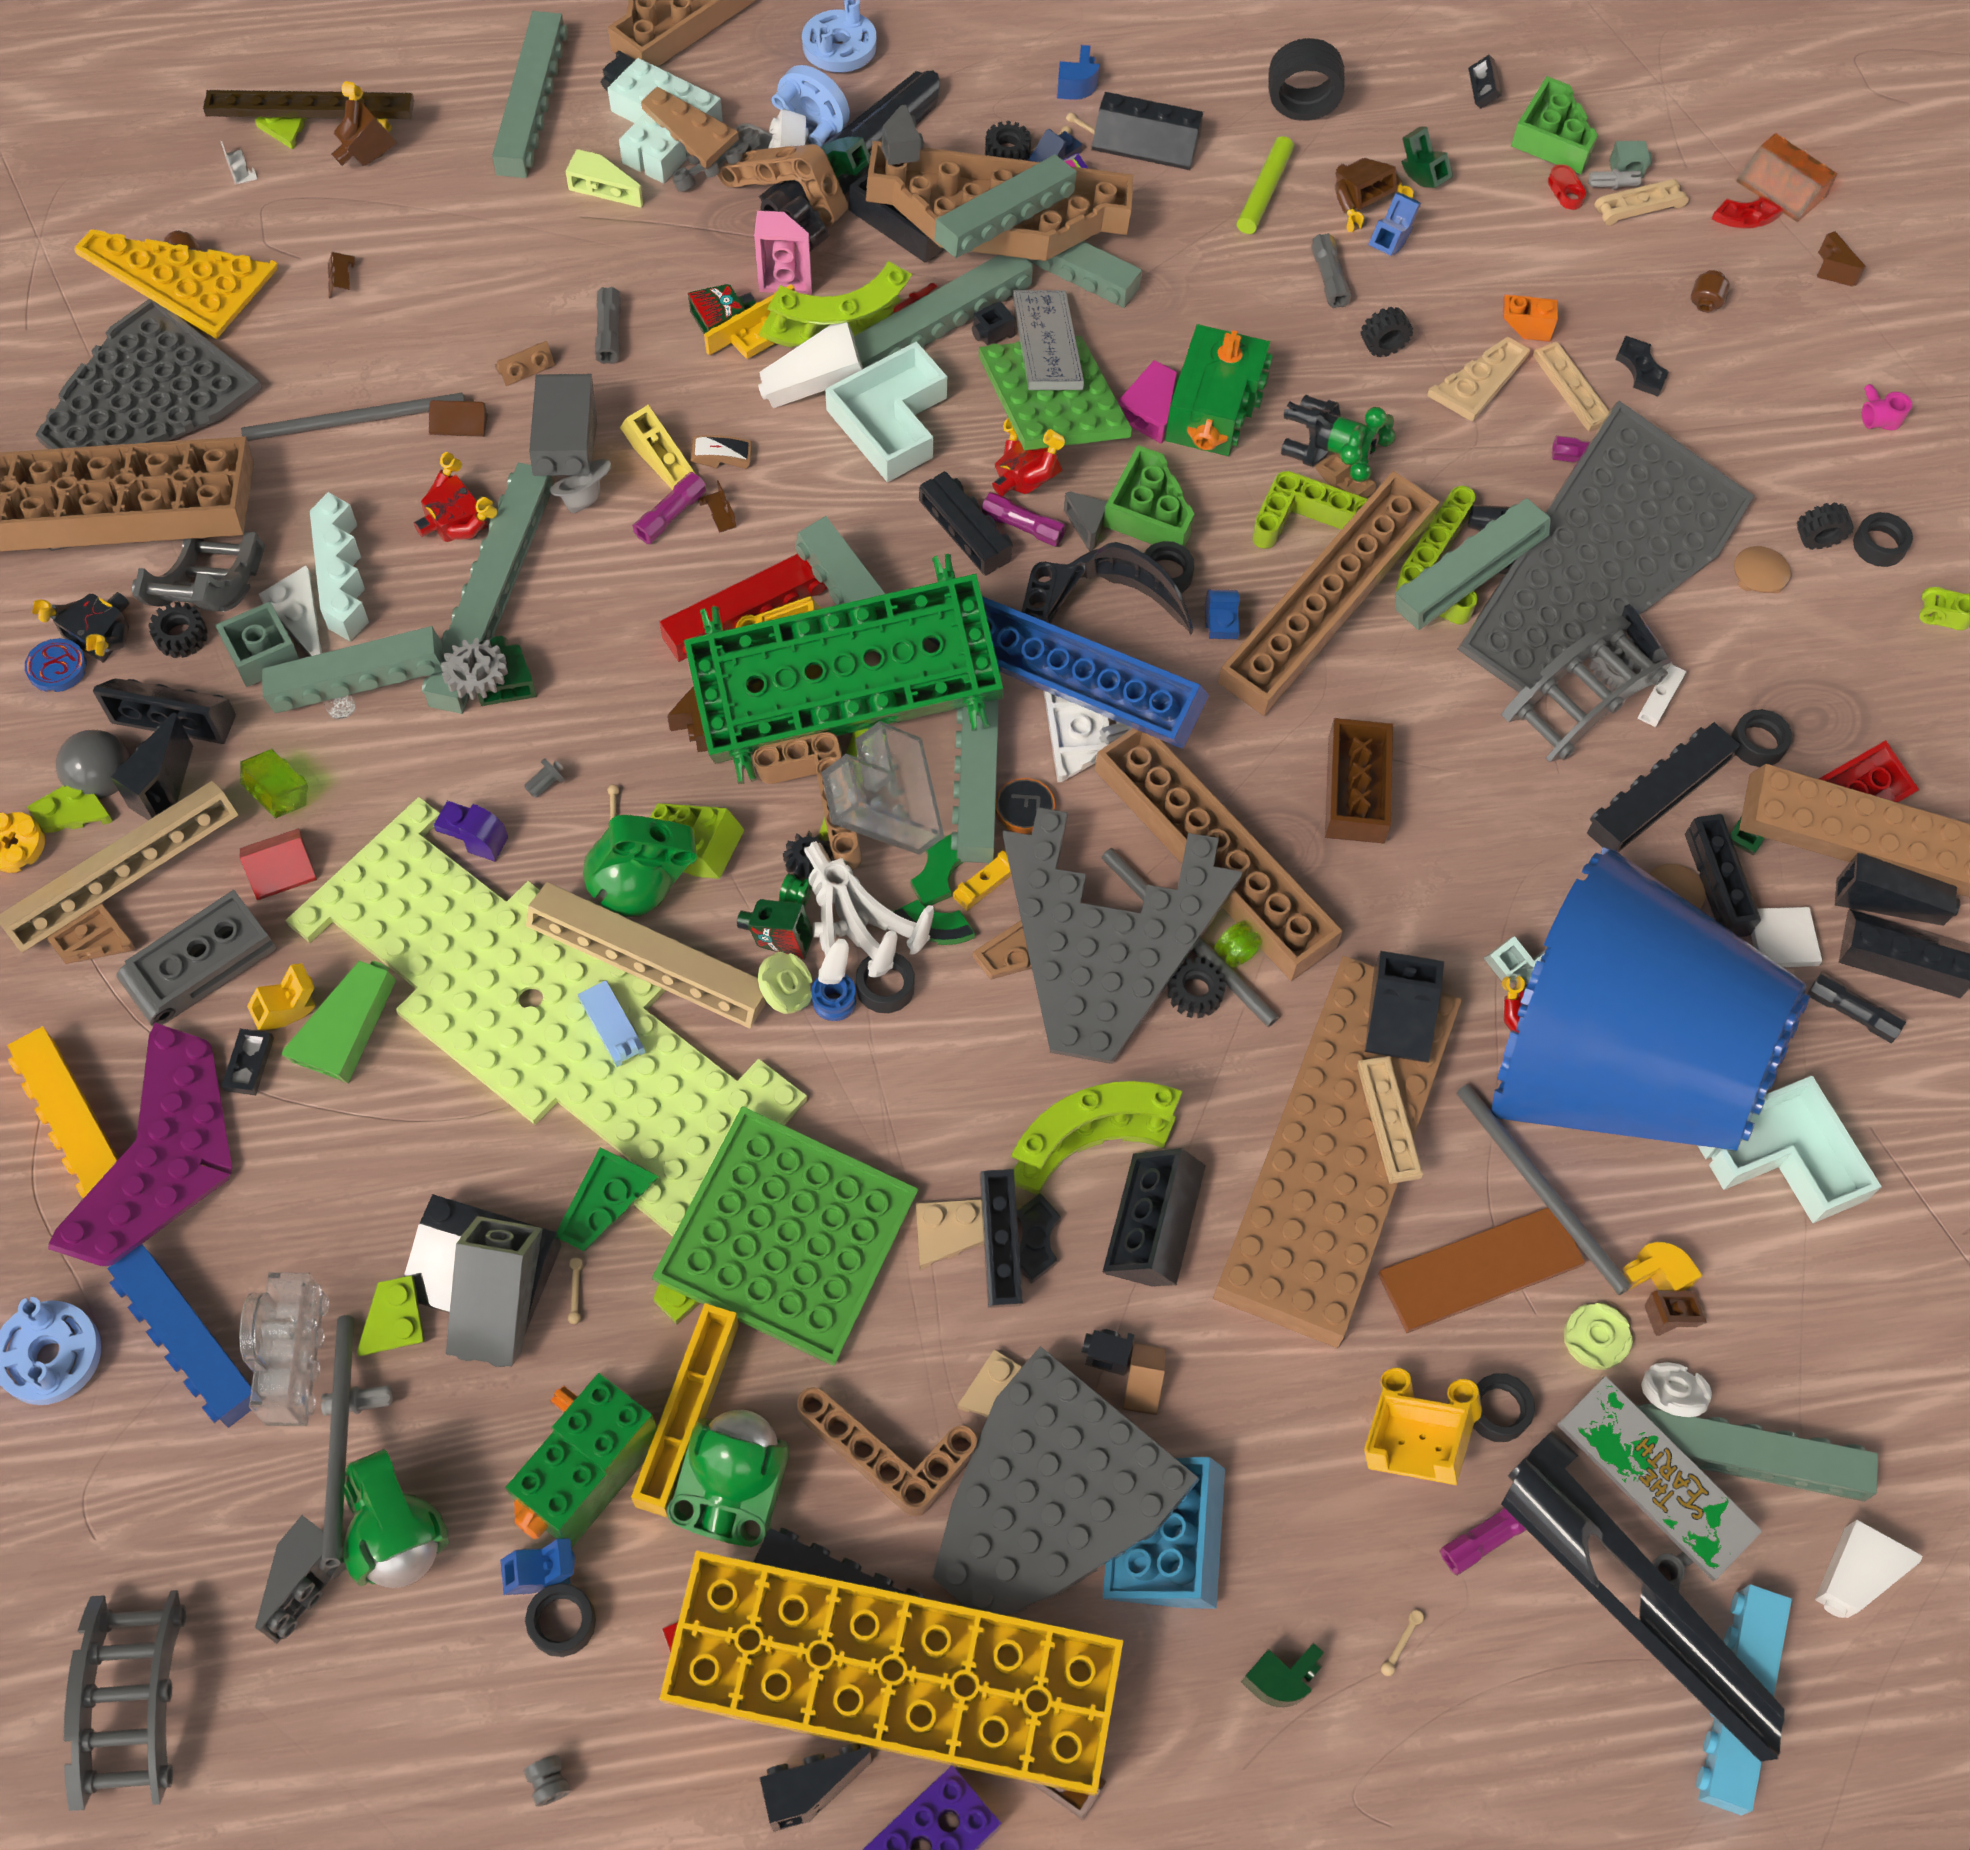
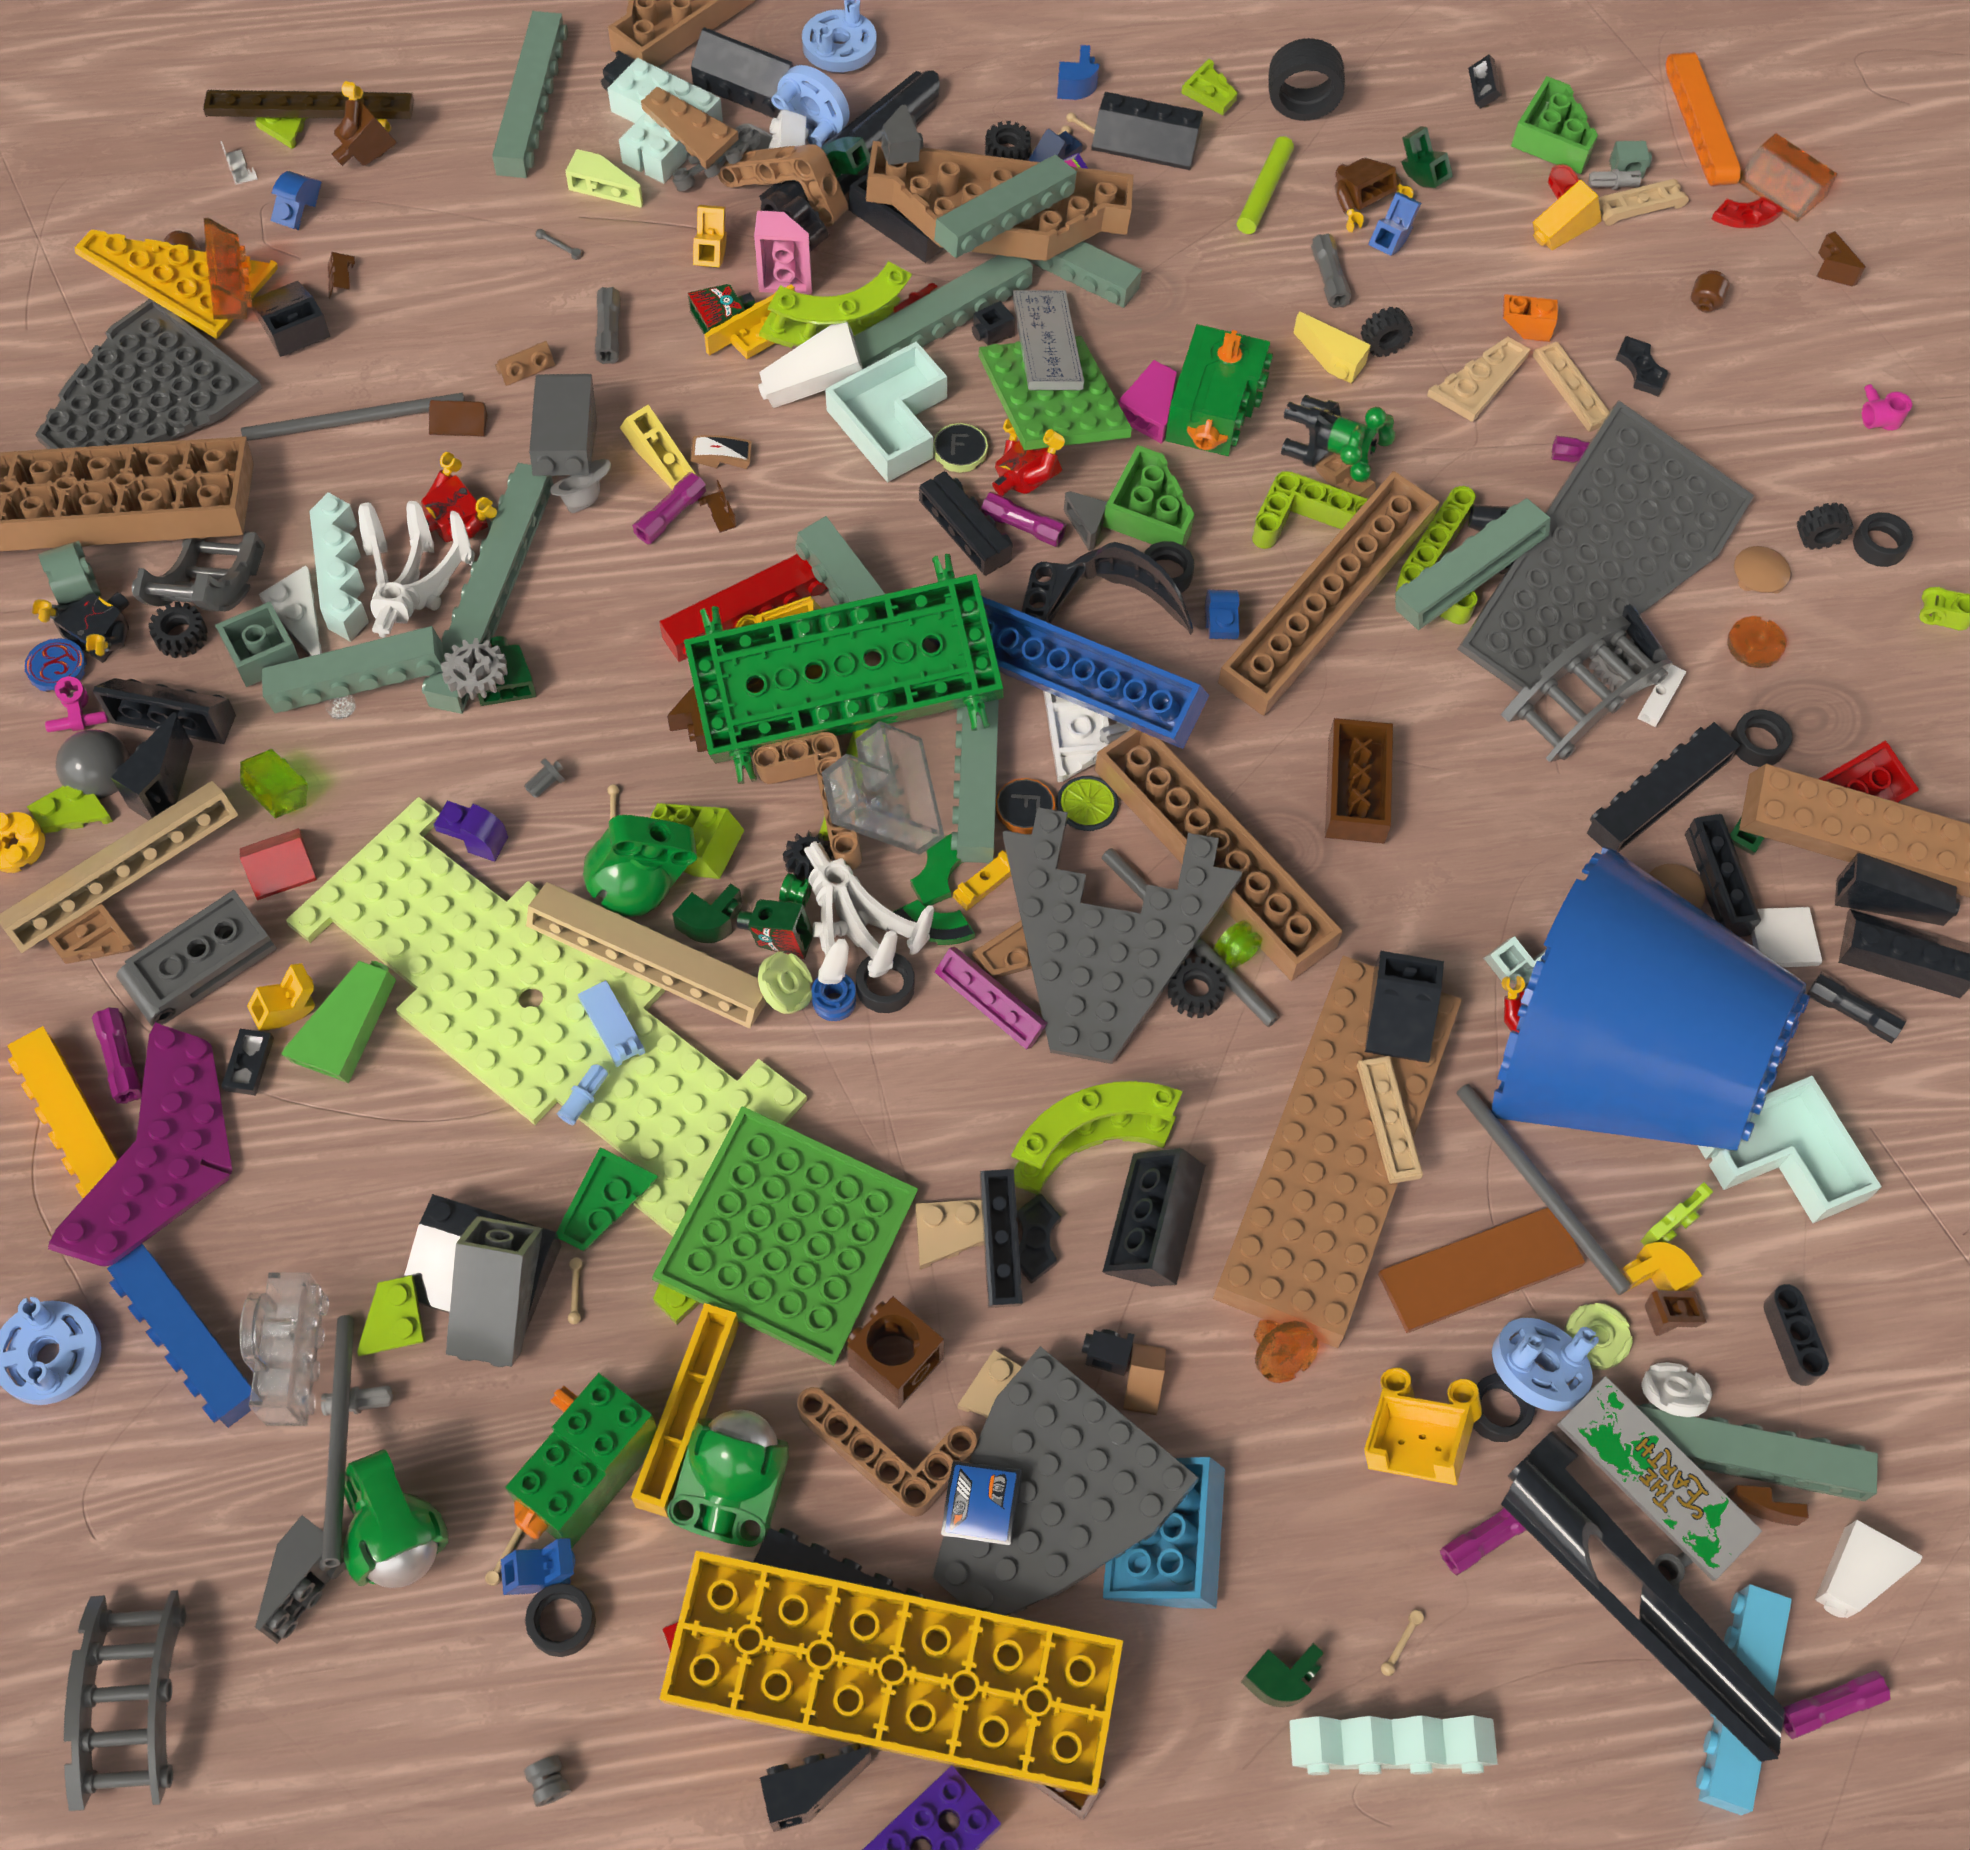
(69, 573): none -> sand green brick
(76, 719): none -> dark pink piece
(122, 1076): none -> magenta axle
(226, 272): none -> clear orange slope
(290, 318): none -> black slope
(292, 194): none -> blue brick
(397, 600): none -> white piece
(493, 1577): none -> tan hinge
(575, 253): none -> dark grey hinge
(582, 1094): none -> light blue axle
(708, 922): none -> dark green brick
(710, 237): none -> yellow brick
(738, 71): none -> slope
(898, 1381): none -> reddish brown brick
(960, 447): none -> black tile
(981, 1502): none -> slope
(990, 997): none -> magenta plate
(1089, 803): none -> lime wheel
(1210, 89): none -> lime wing
(1284, 1349): none -> clear orange tile
(1334, 349): none -> light yellow slope
(1400, 1743): none -> light aqua brick
(1555, 1351): none -> light blue piece
(1568, 217): none -> yellow slope
(1683, 1214): none -> lime wing
(1702, 119): none -> orange beam
(1756, 642): none -> clear orange tile
(1760, 1503): none -> reddish brown slope
(1793, 1350): none -> black beam
(1834, 1704): none -> magenta axle

